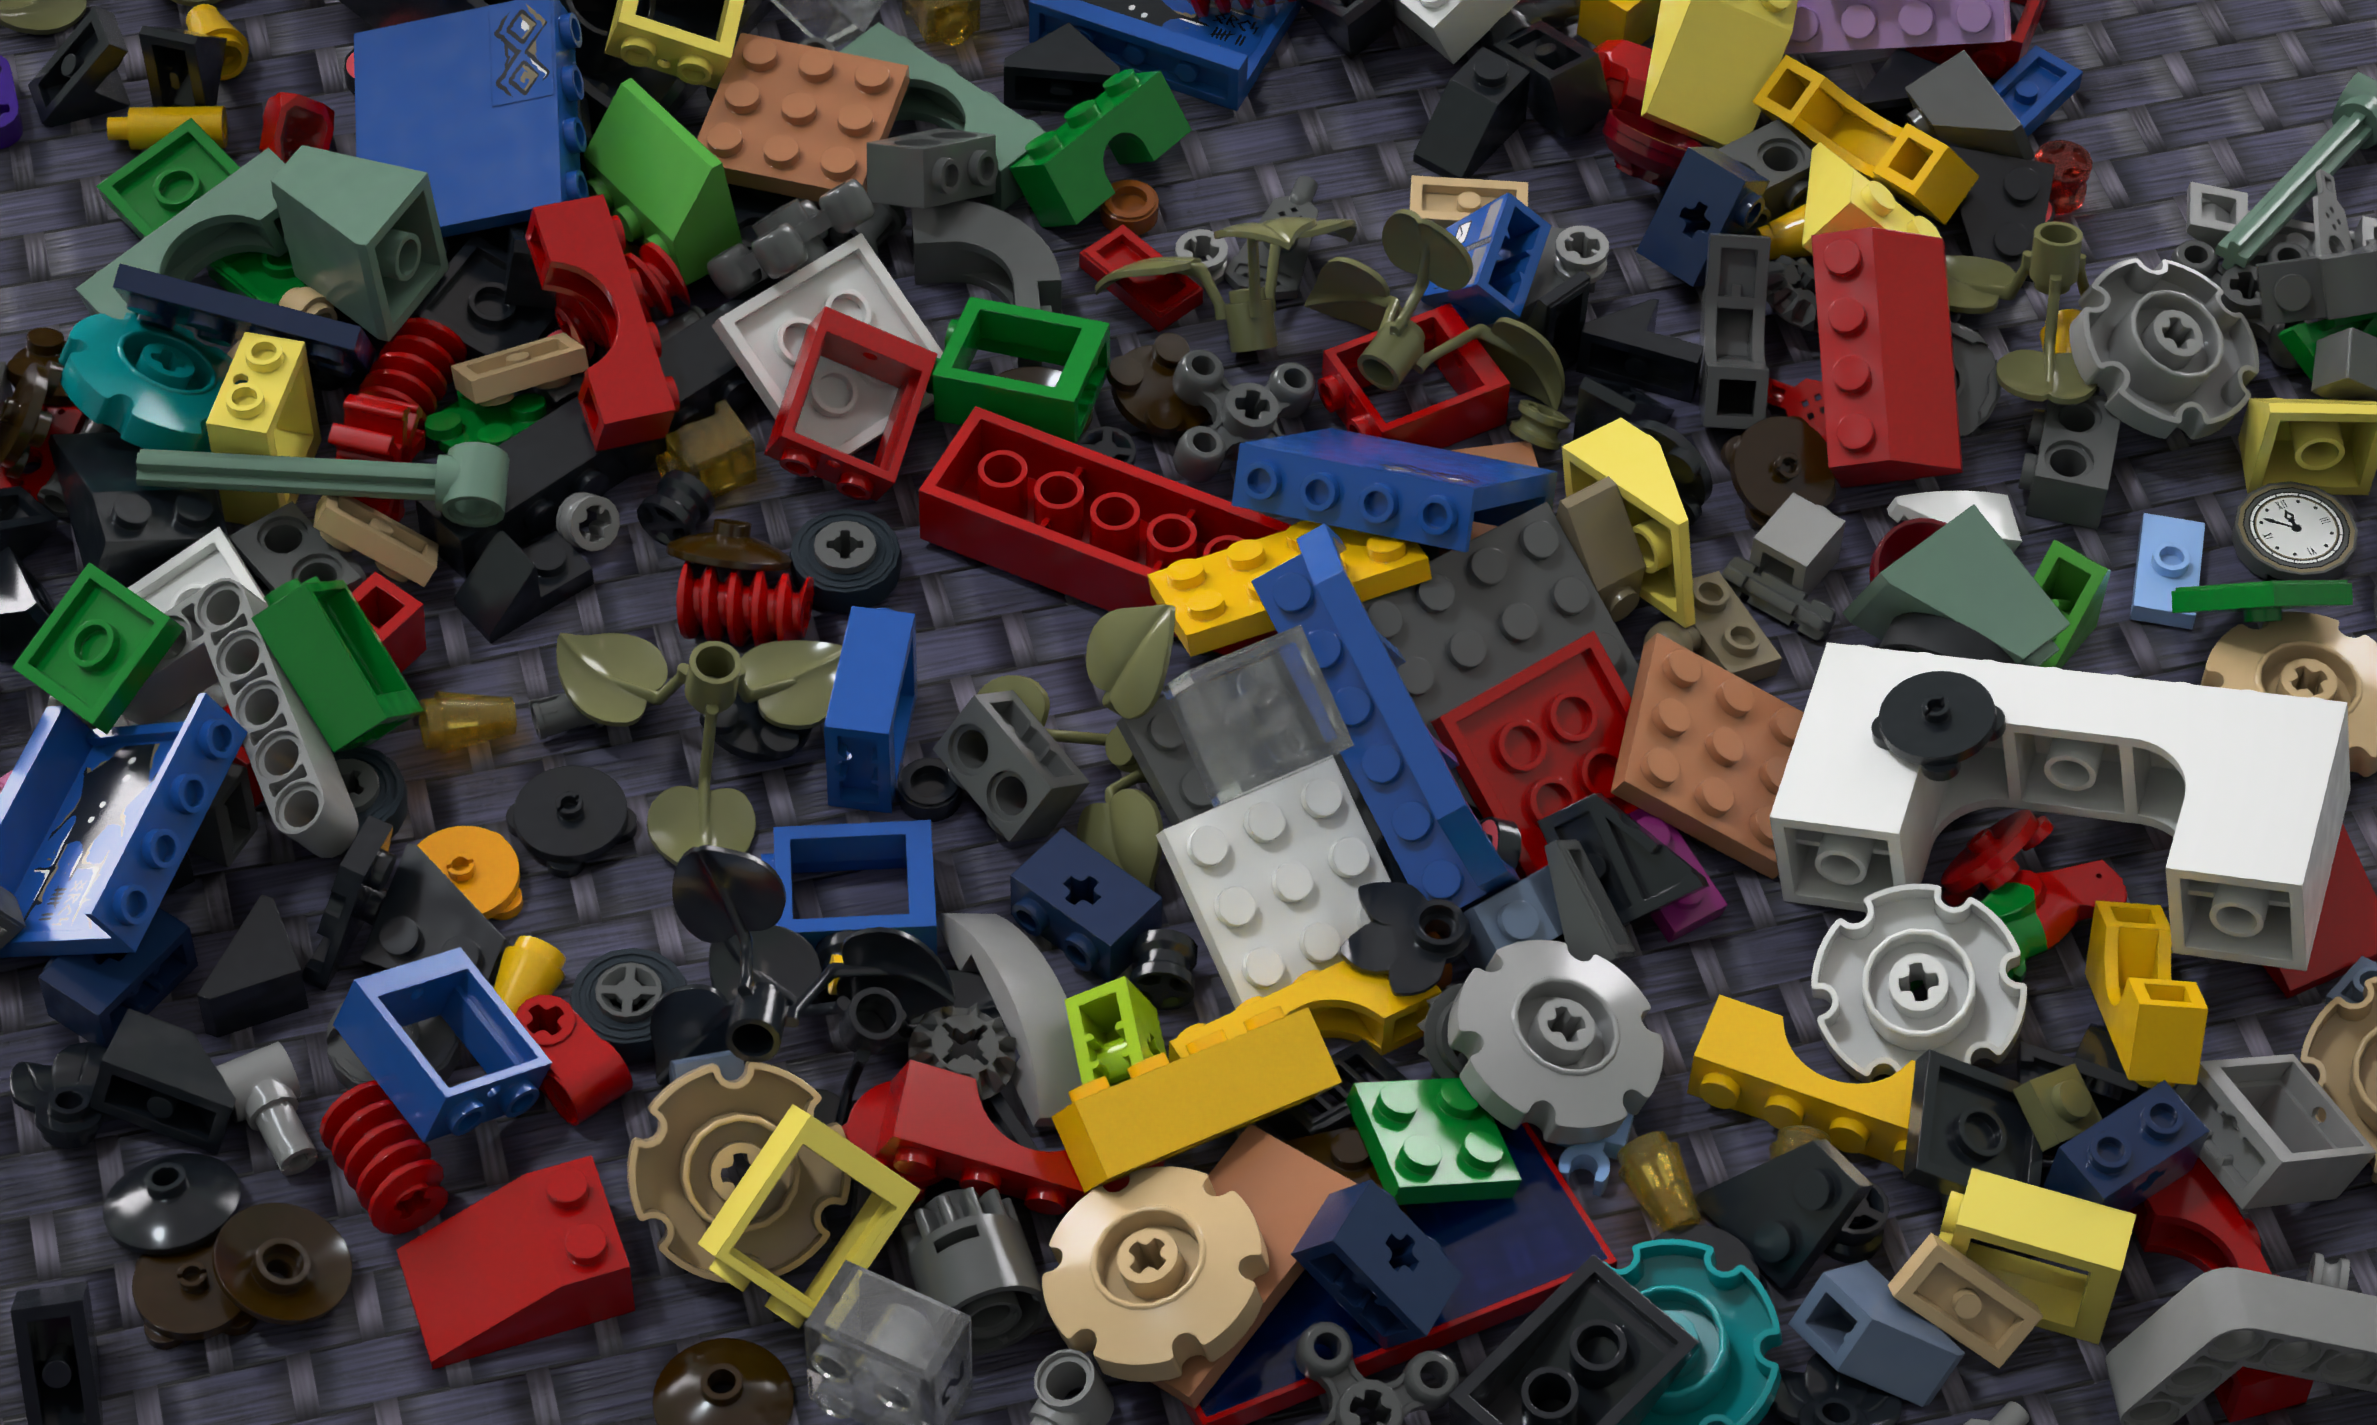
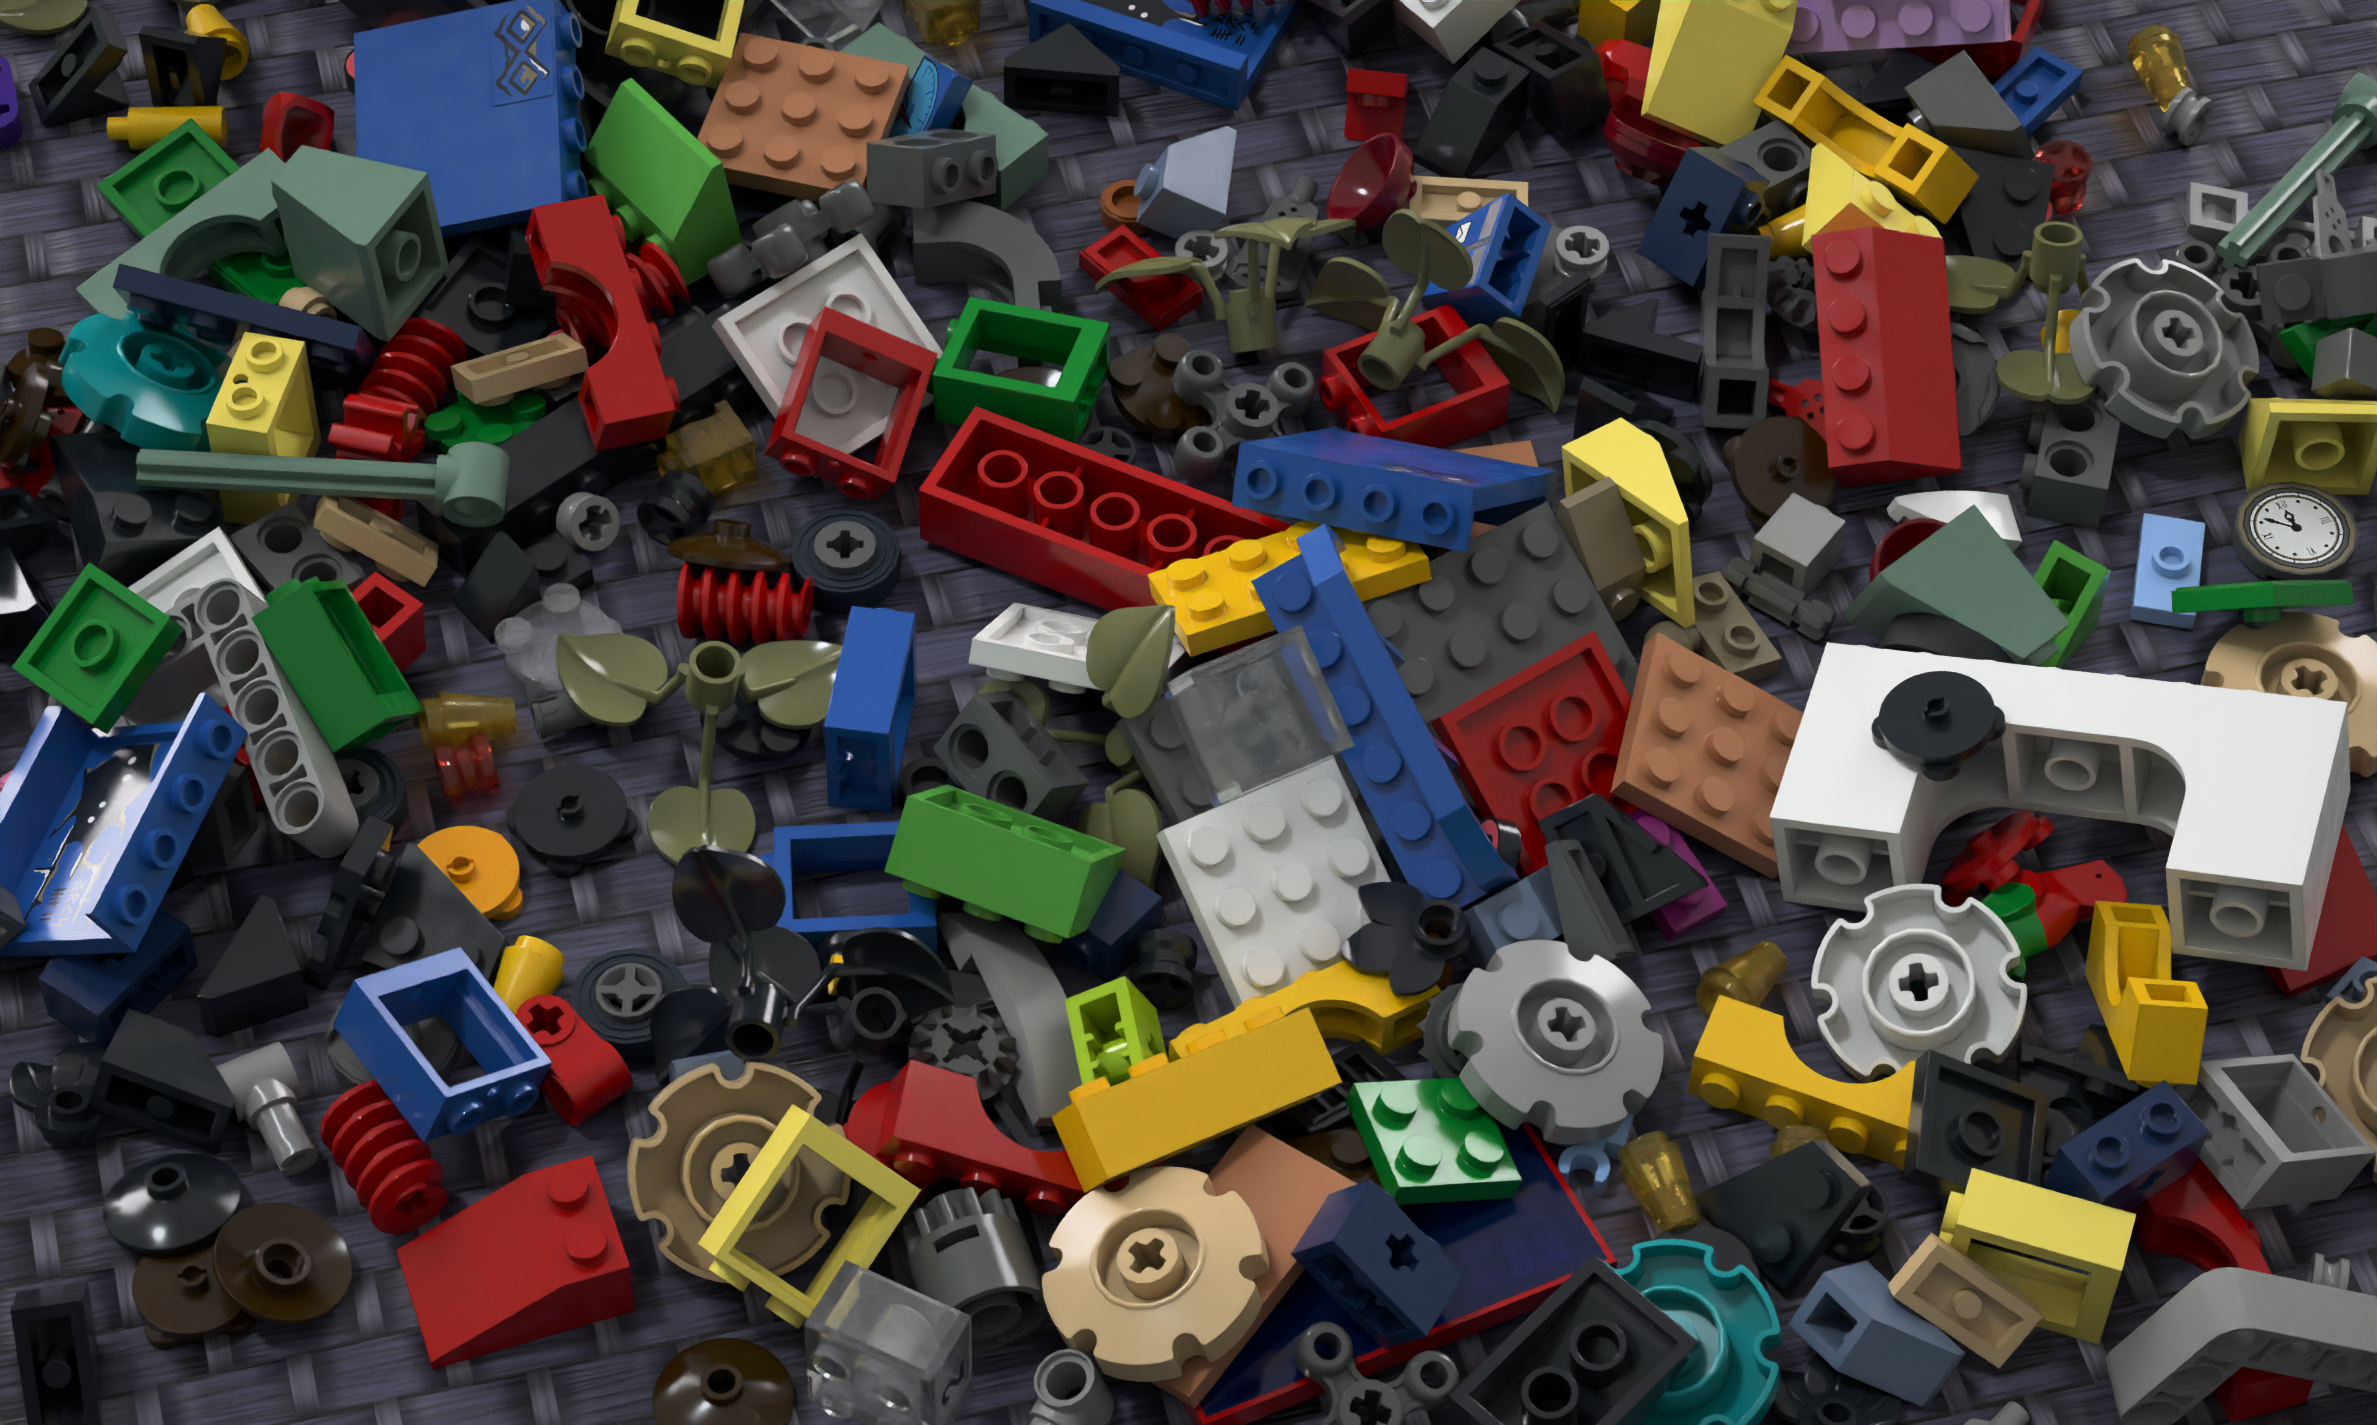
(465, 768): none -> clear red wheel
(533, 633): none -> clear piece
(931, 99): none -> slope
(1002, 862): none -> bright green slope
(1048, 647): none -> white plate
(1065, 167): green arch -> none
(1187, 184): none -> sand blue slope
(1373, 183): none -> dark red piece
(1375, 103): none -> red slope
(1539, 425): olive bush -> none
(1743, 977): none -> clear yellow cone
(2057, 1106): olive plate -> none
(2159, 62): none -> clear yellow cone
(2187, 116): none -> light grey bush

